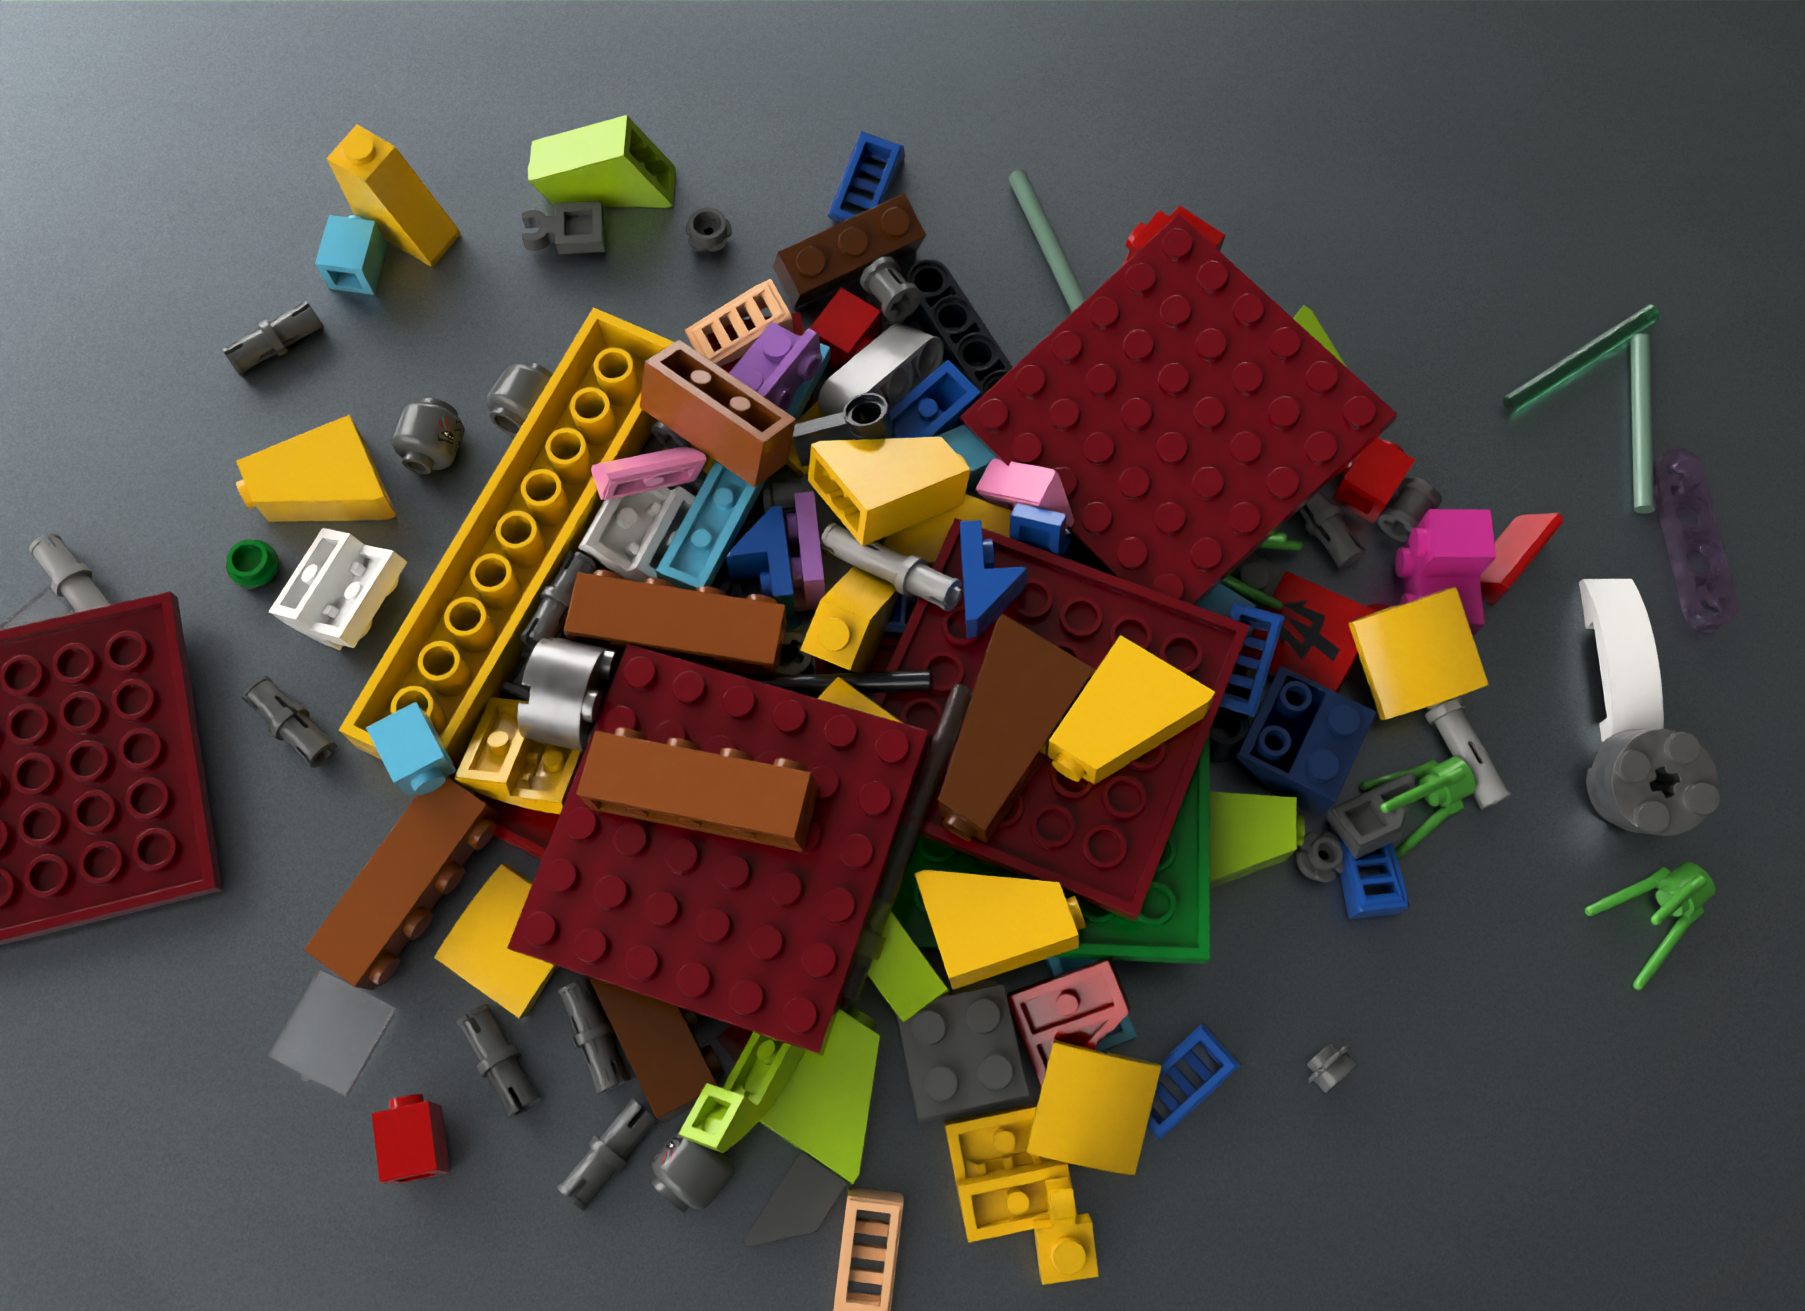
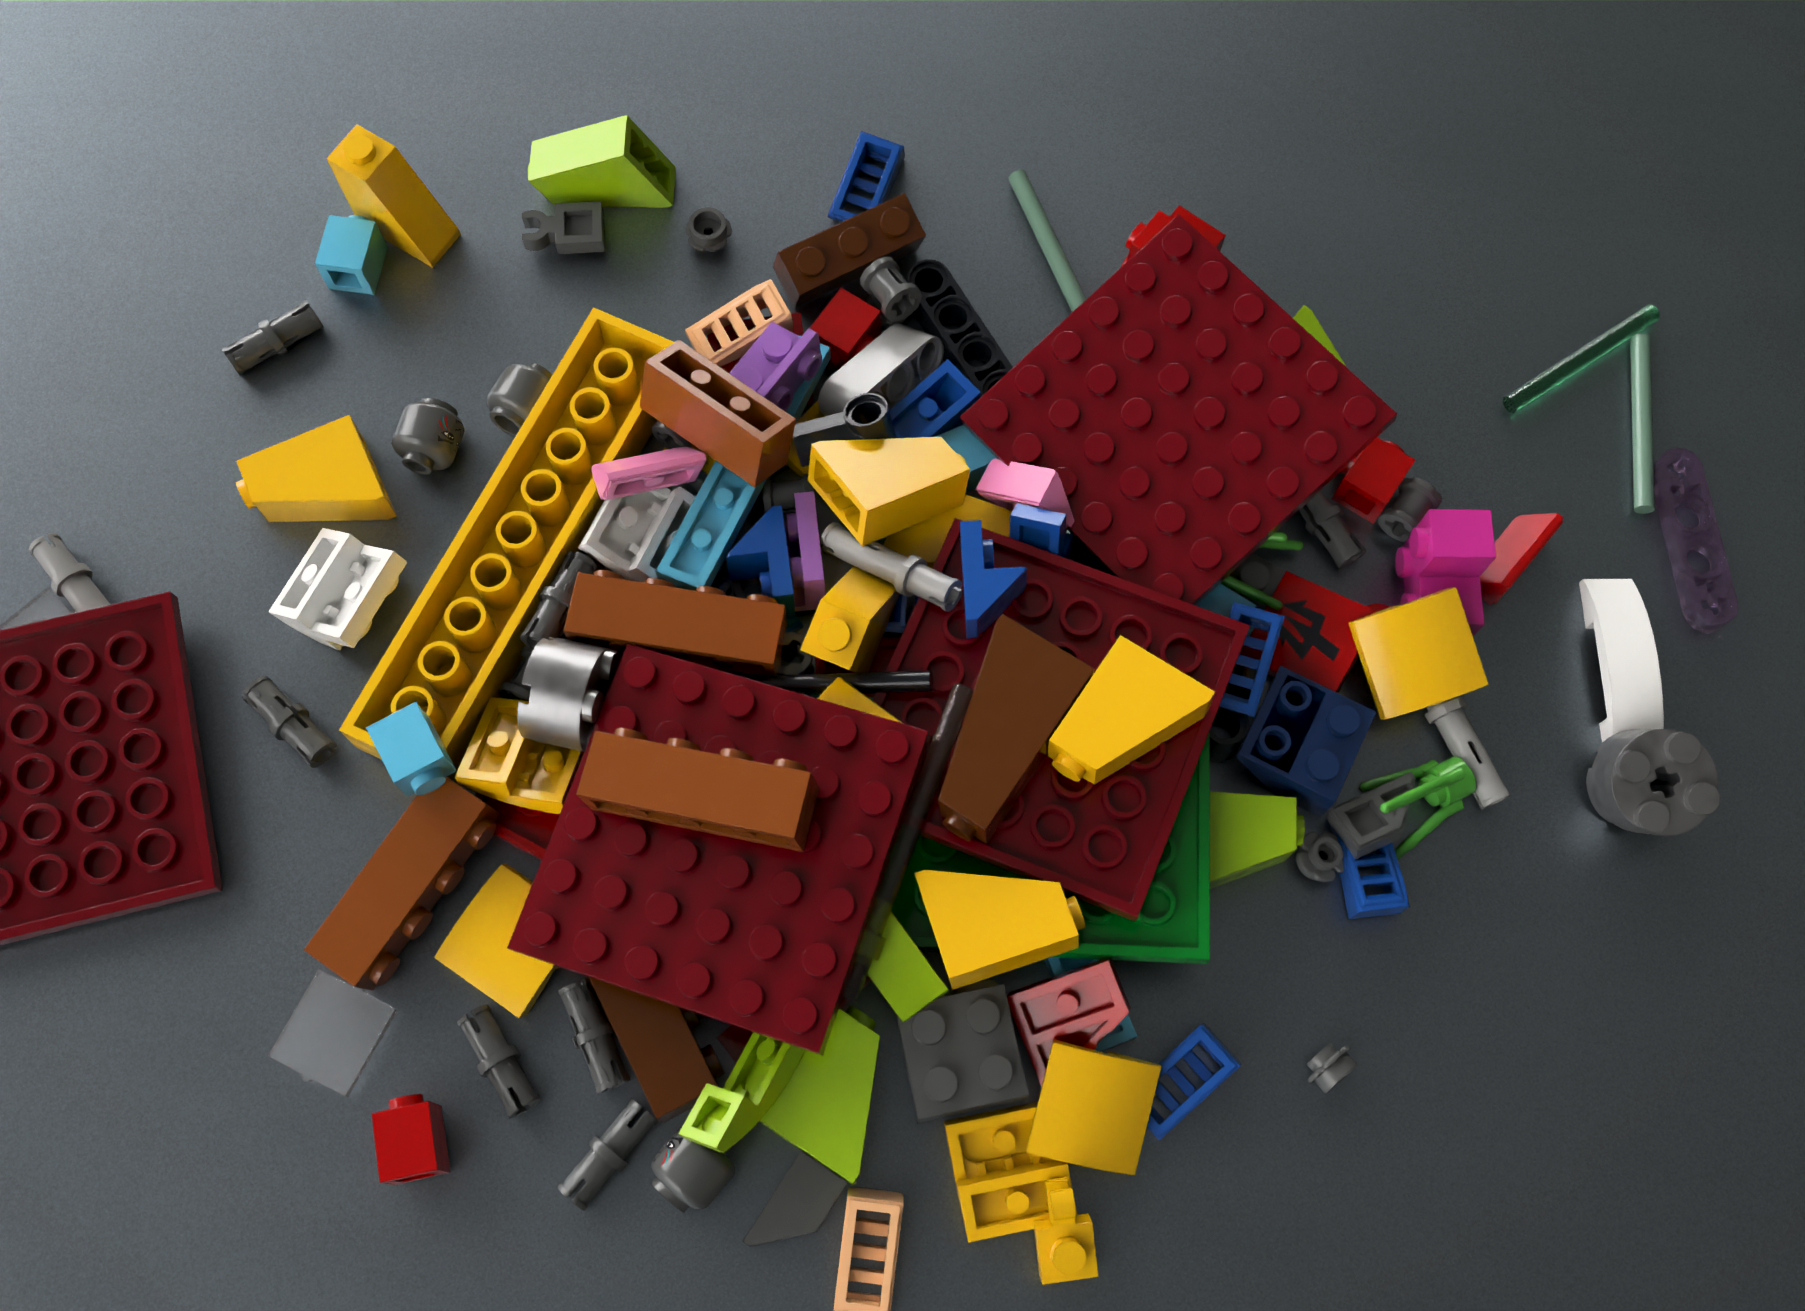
(252, 563): green plate -> none
(1679, 894): bright green plant -> none

